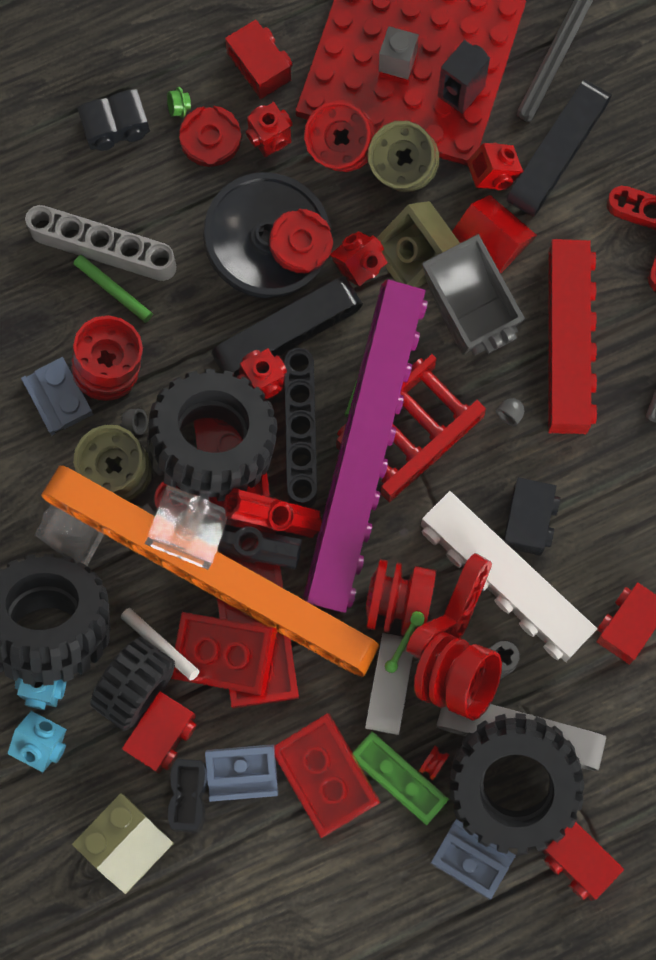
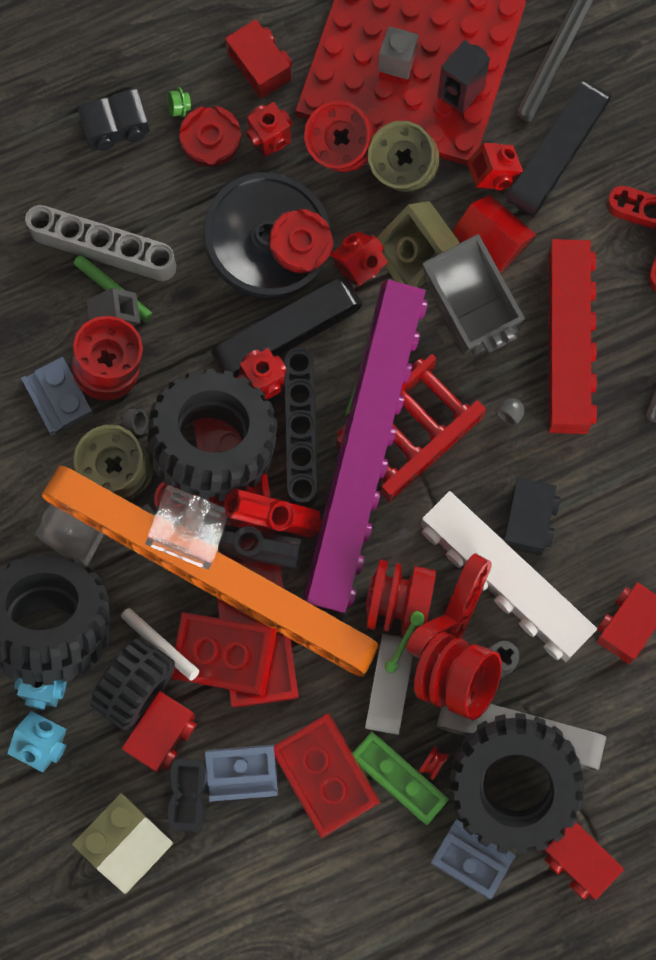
(115, 303): none -> dark grey brick

